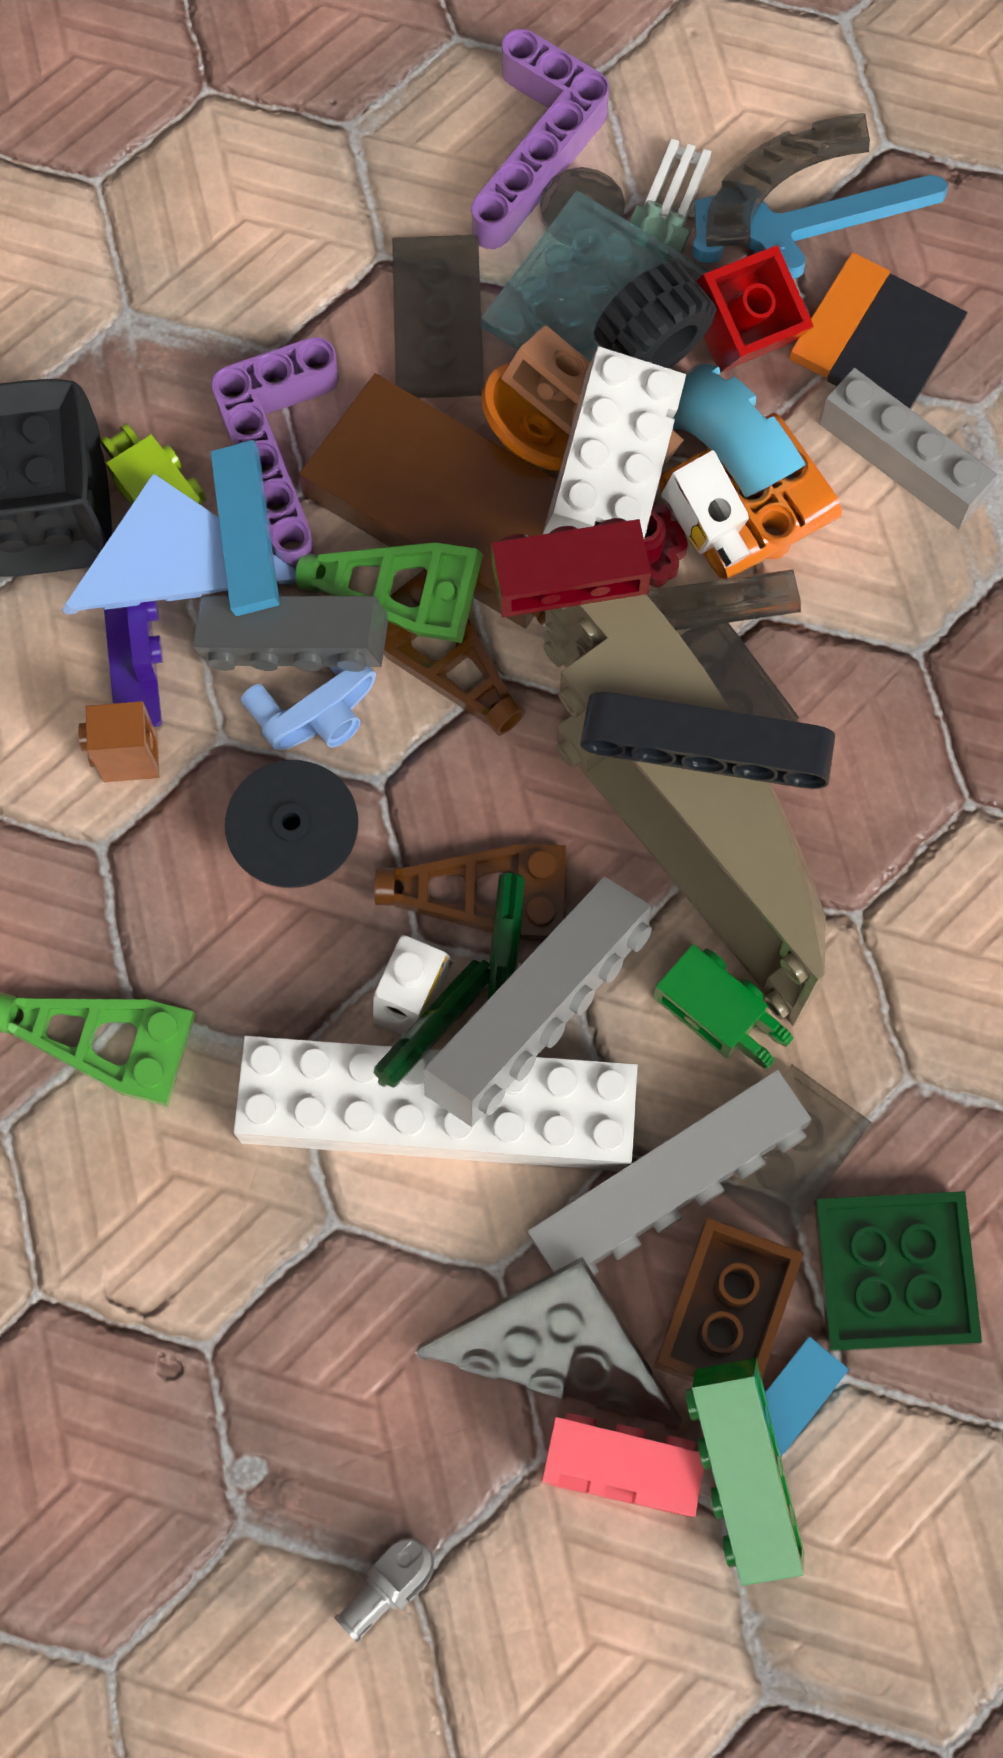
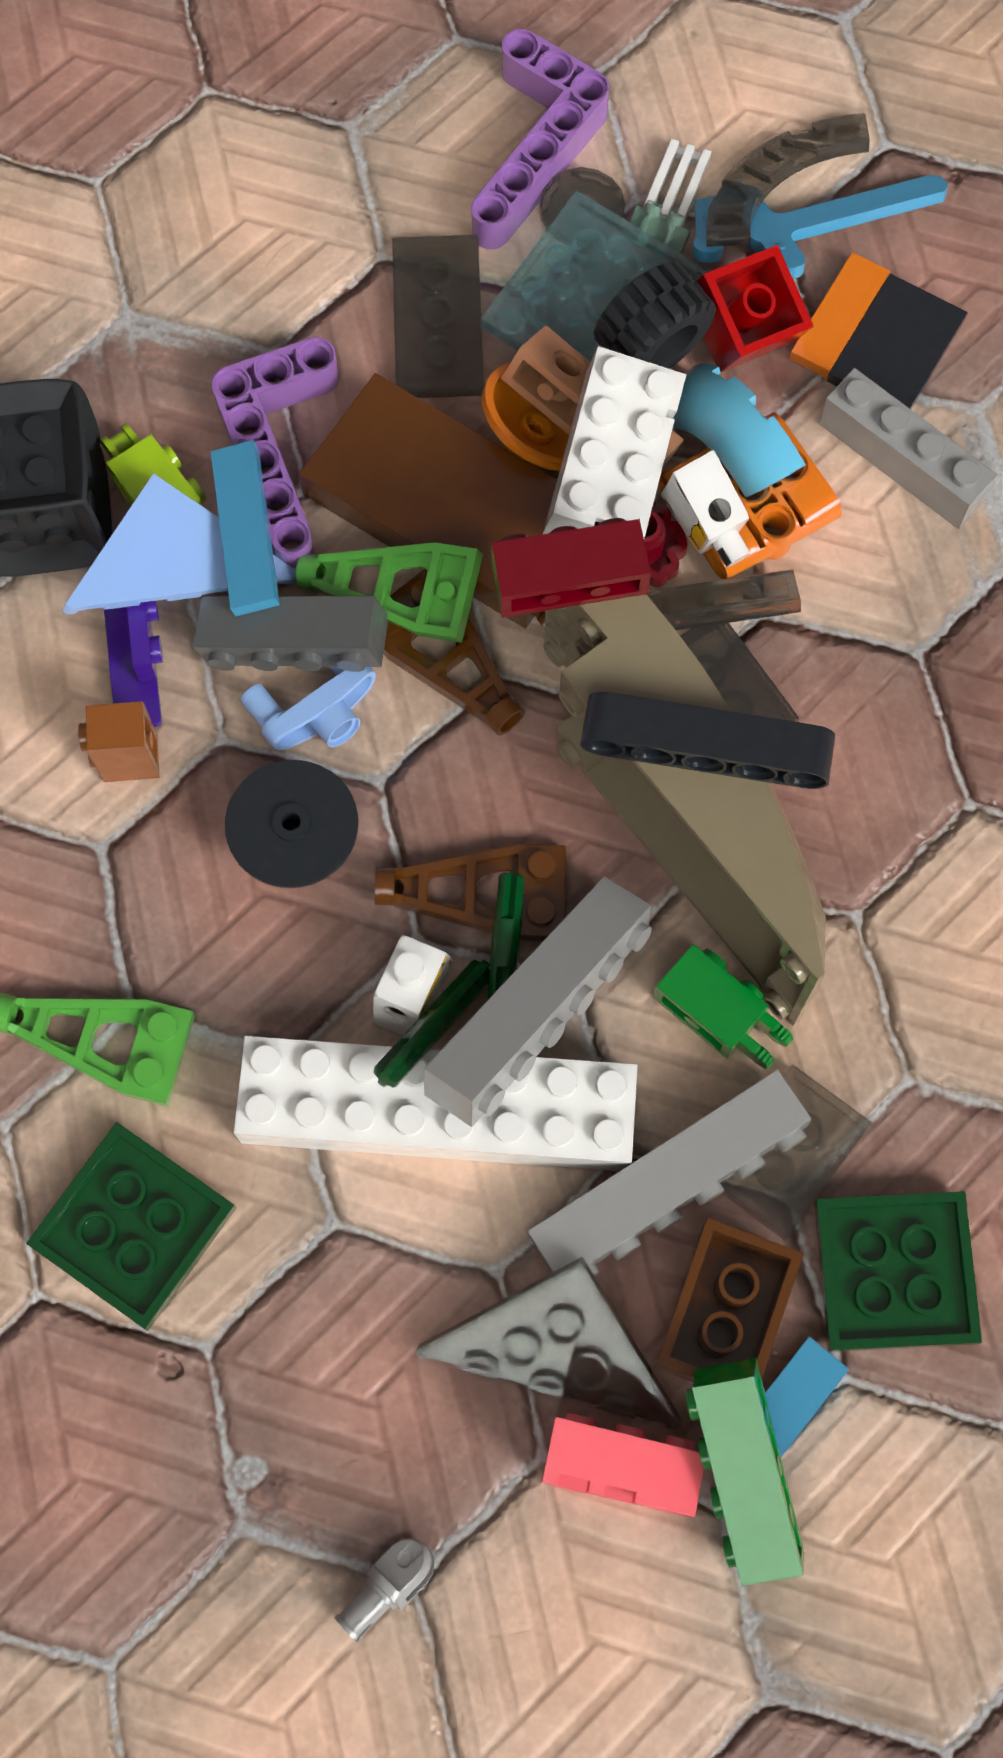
(131, 1226): none -> dark green plate

